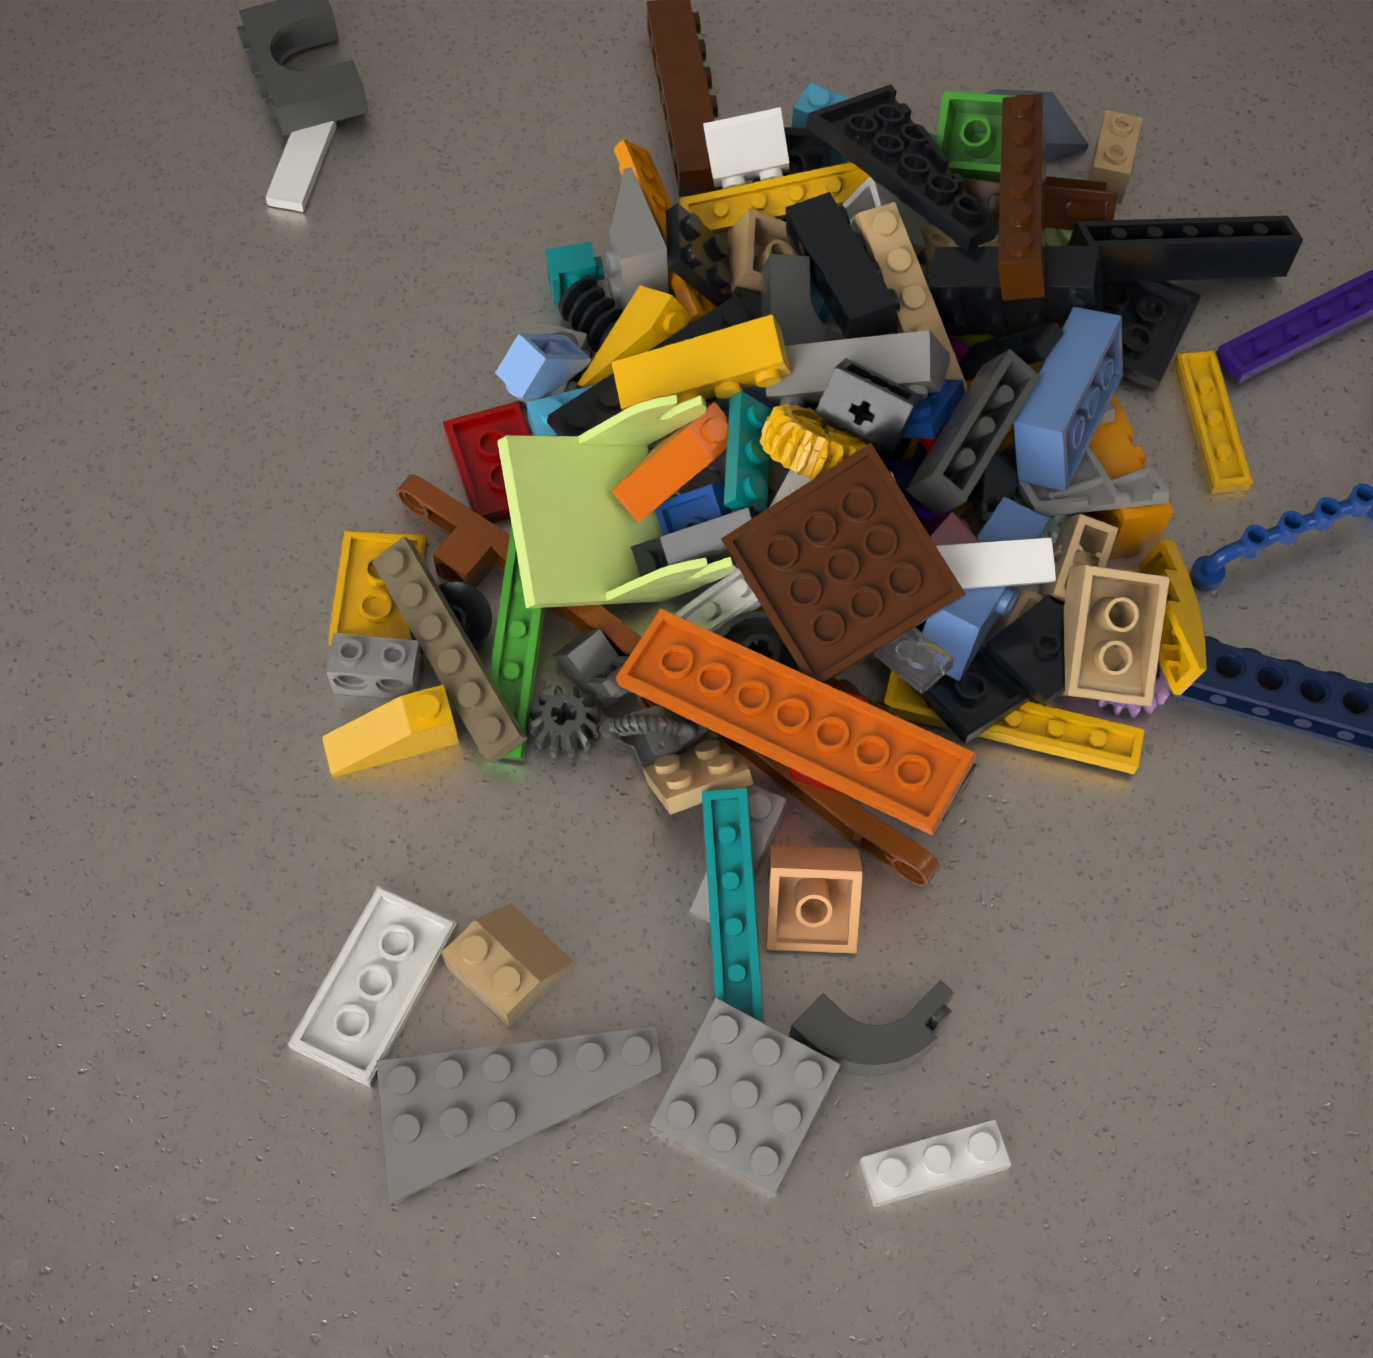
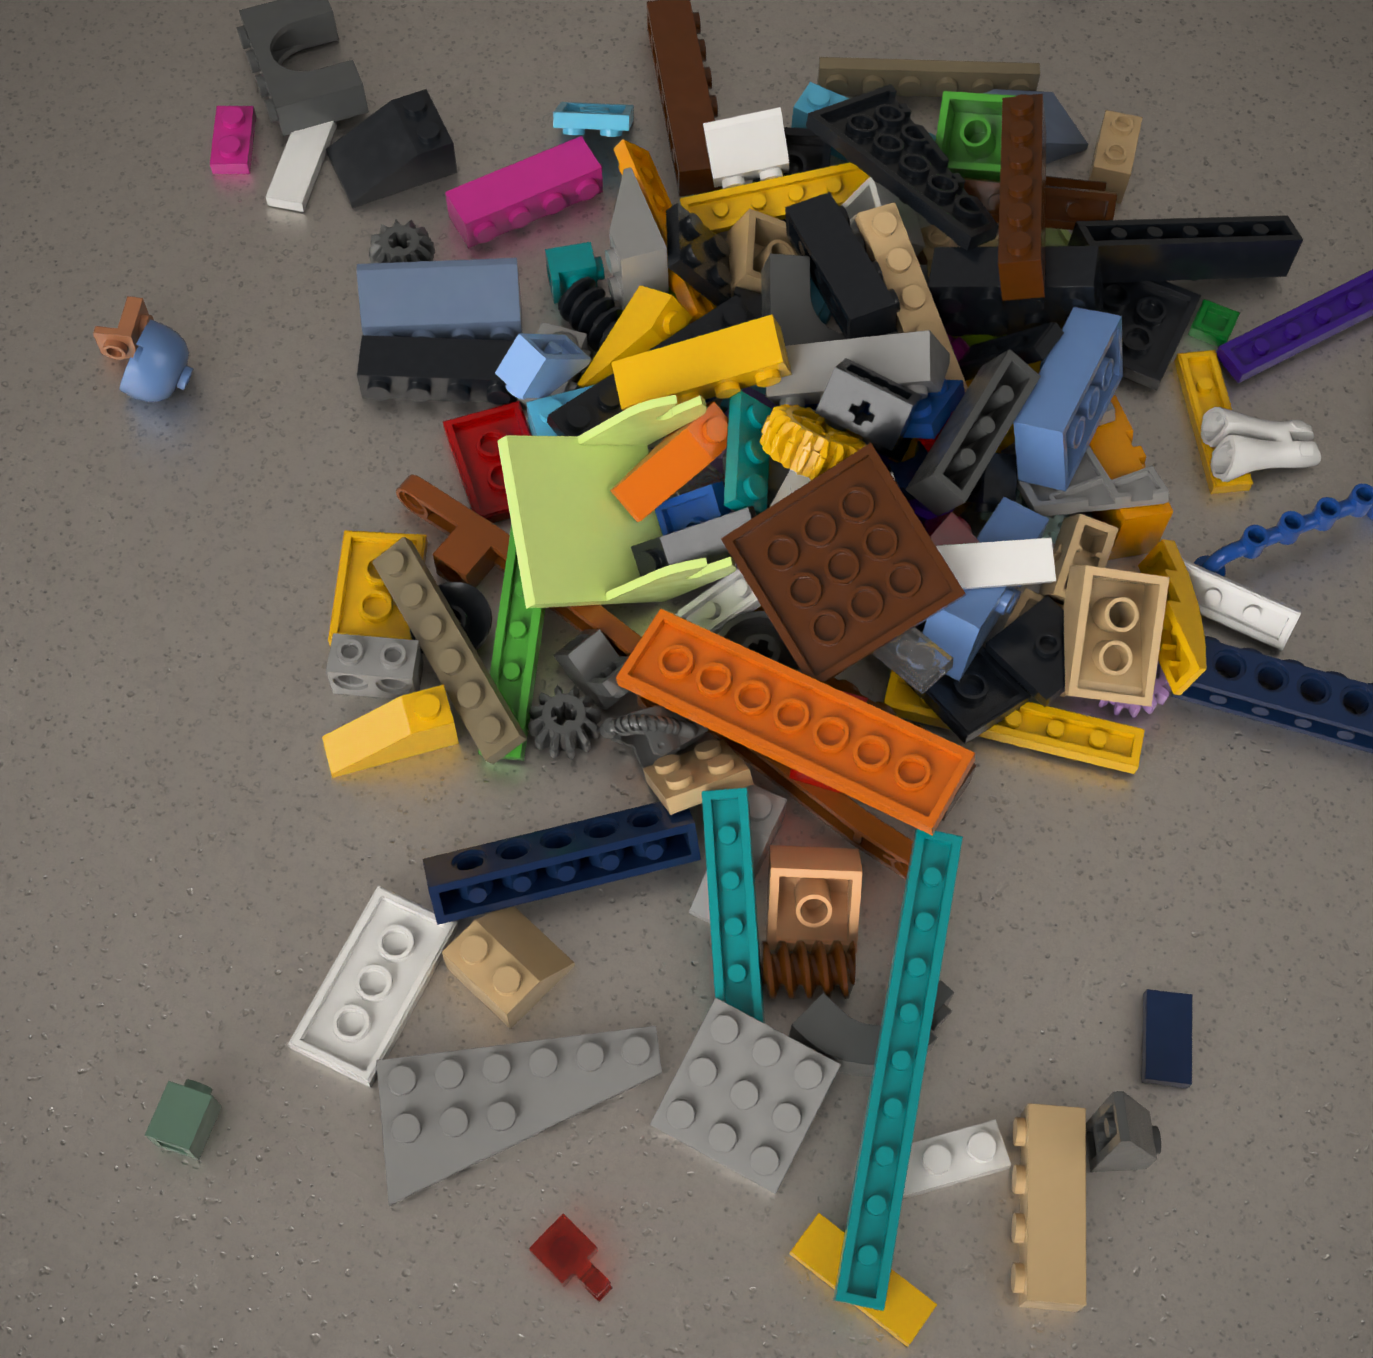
(122, 341): none -> nougat bracket
(157, 365): none -> medium blue cylinder
(184, 1118): none -> sand green brick
(233, 140): none -> dark pink plate
(393, 150): none -> black slope
(401, 244): none -> dark grey gear
(432, 369): none -> black brick
(441, 299): none -> sand blue slope
(524, 192): none -> dark pink brick
(559, 860): none -> dark blue brick
(567, 1254): none -> clear red plate
(608, 118): none -> medium azure plate
(808, 969): none -> reddish brown piece
(898, 1072): none -> teal plate
(905, 1305): none -> yellow tile
(924, 77): none -> dark tan plate
(1051, 1208): none -> tan brick
(1121, 1136): none -> dark grey slope
(1167, 1038): none -> dark blue tile
(1213, 323): none -> green tile
(1242, 607): none -> white tile
(1256, 444): none -> white piece

